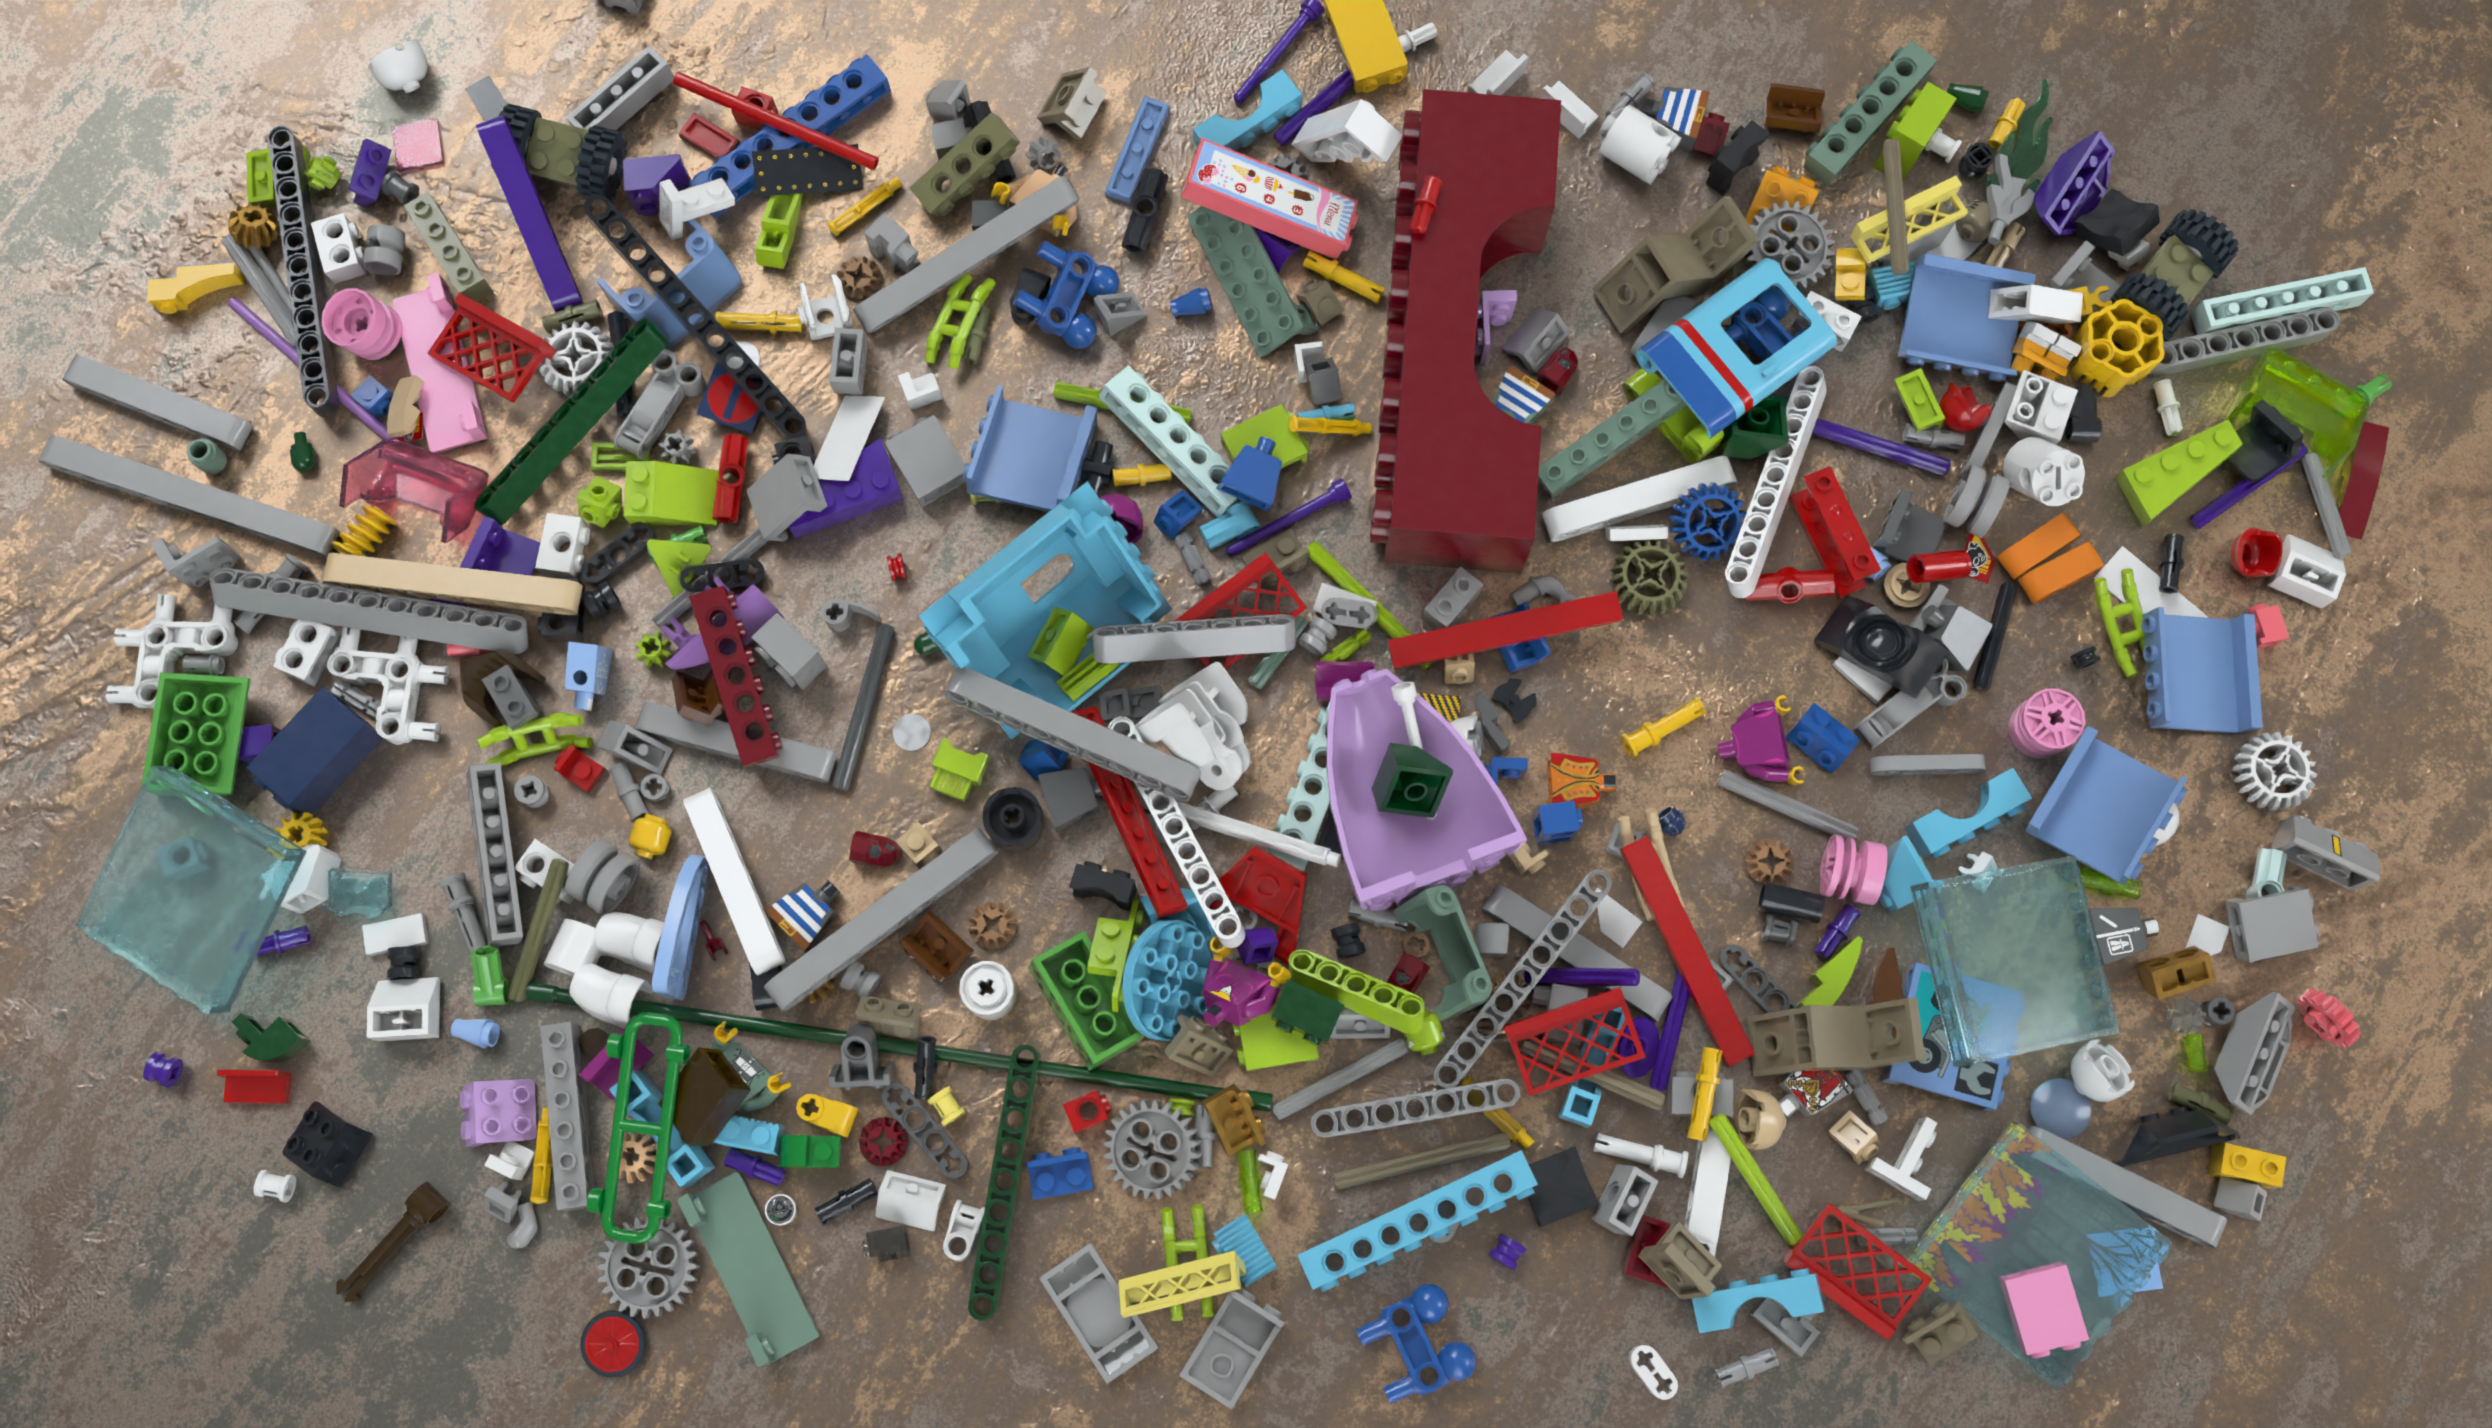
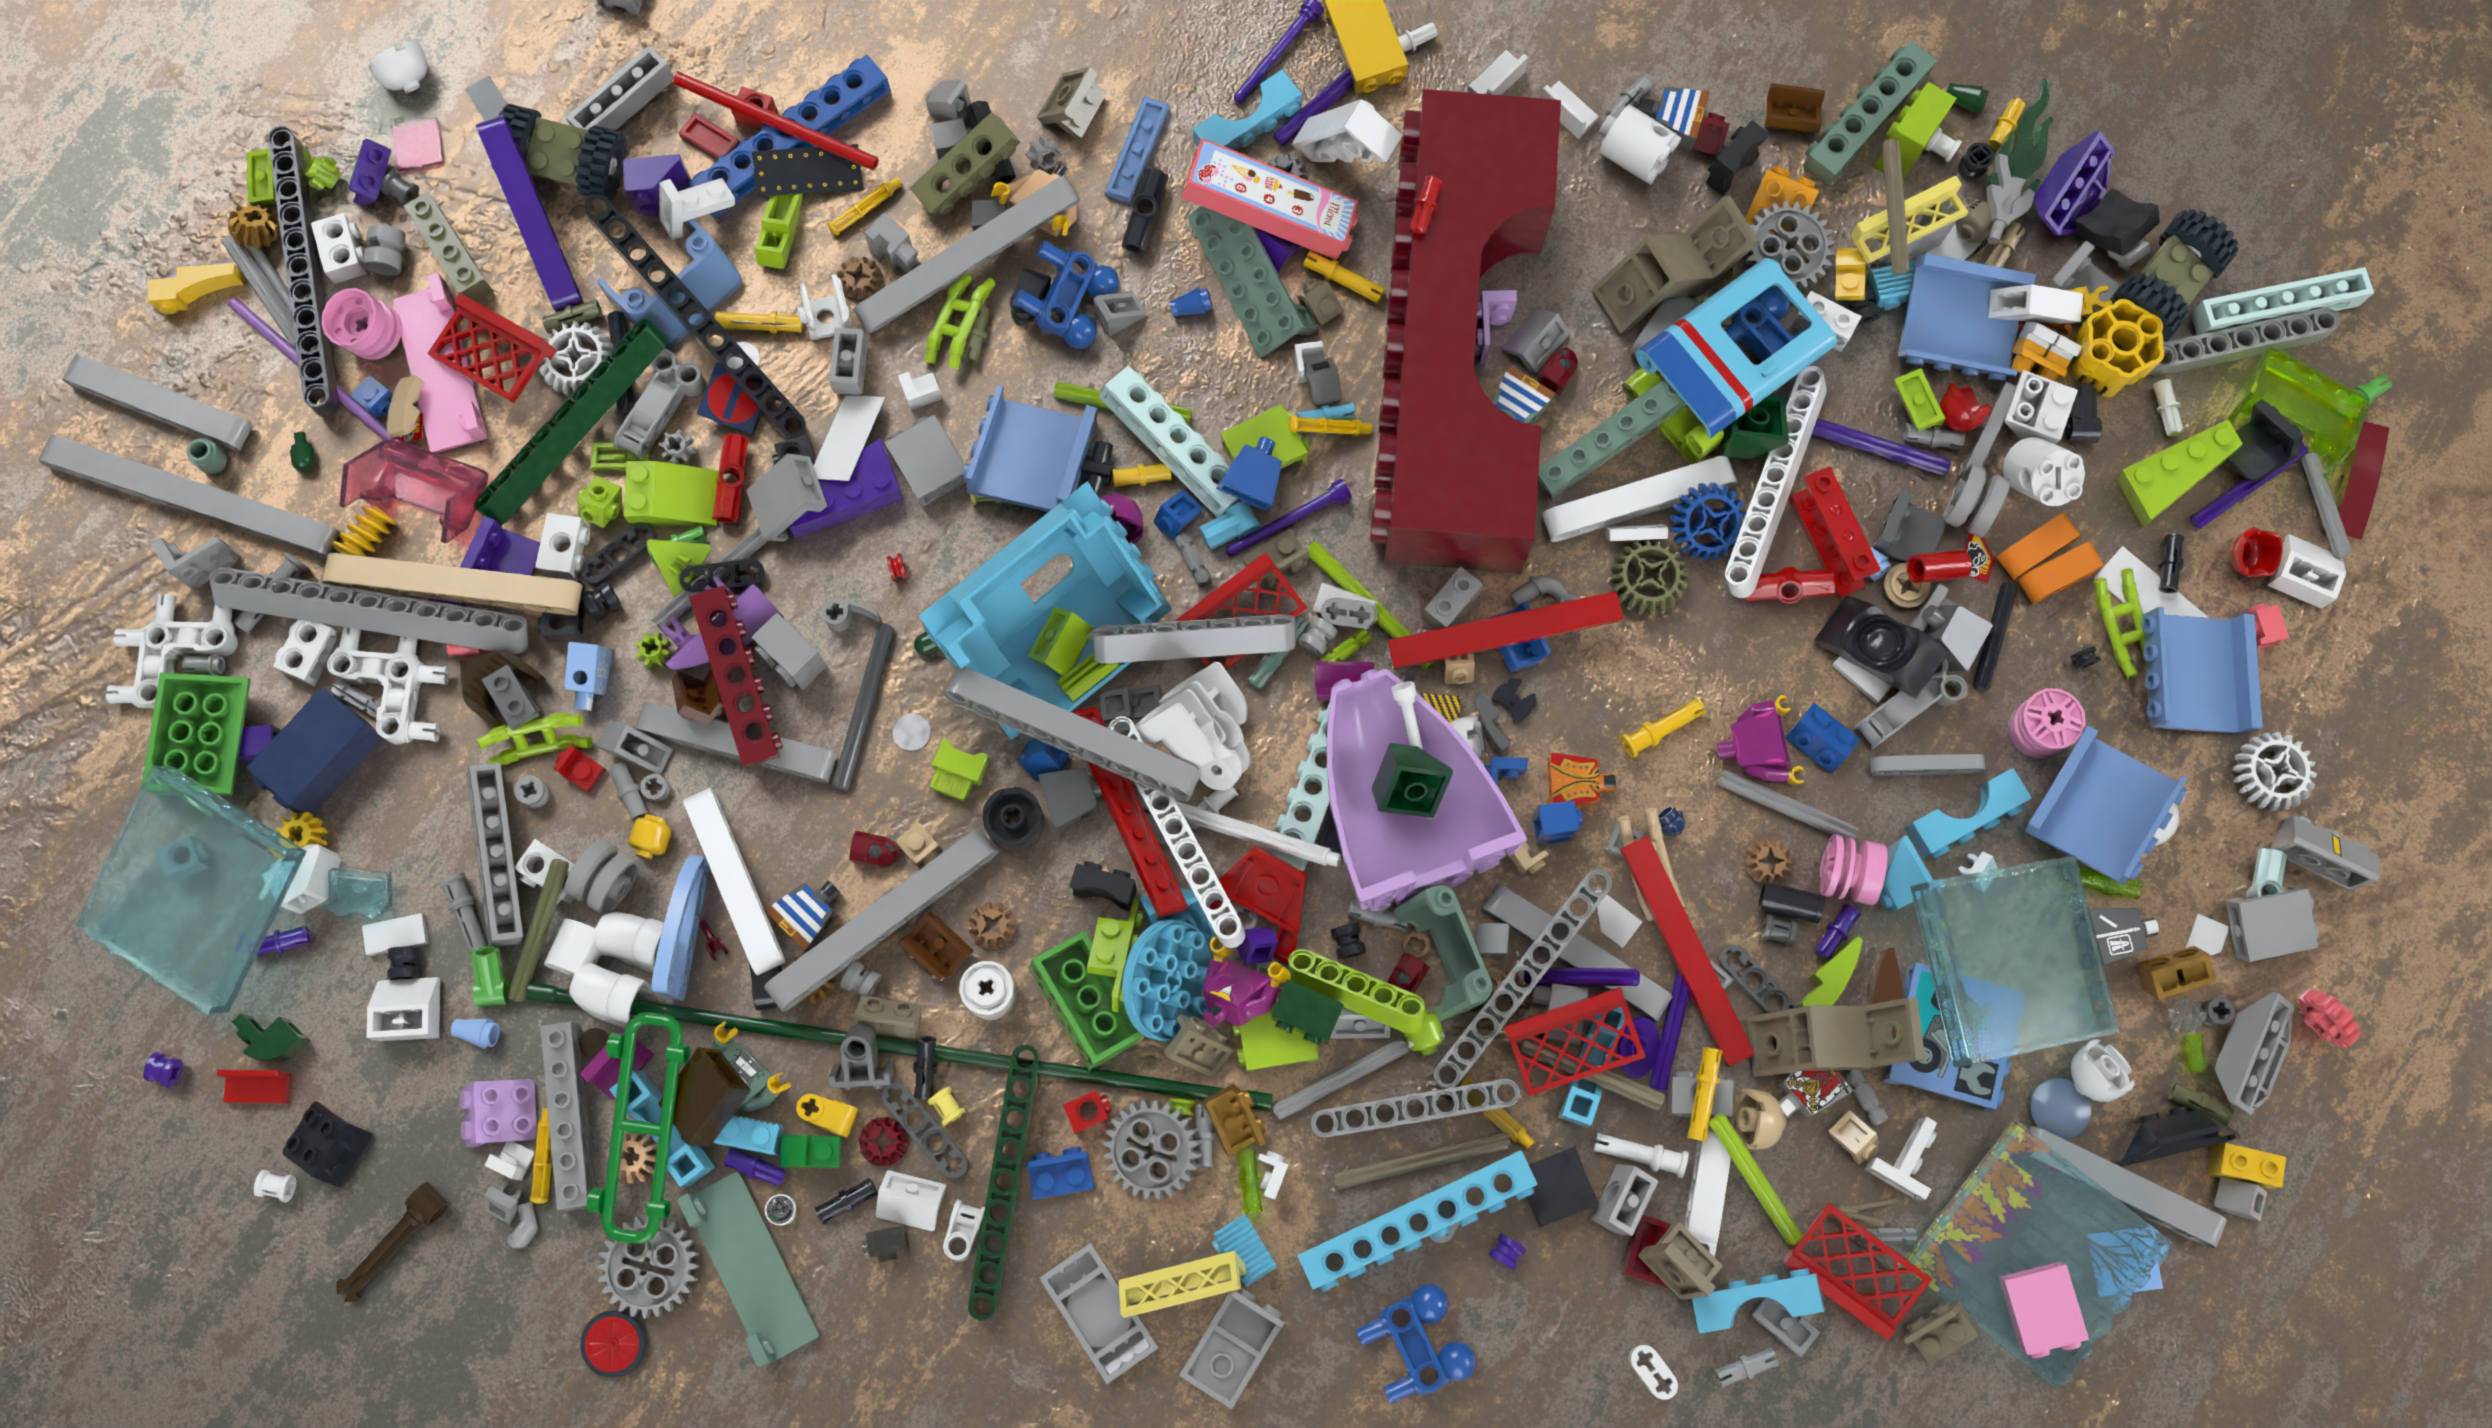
(1175, 1247): lime piece -> none

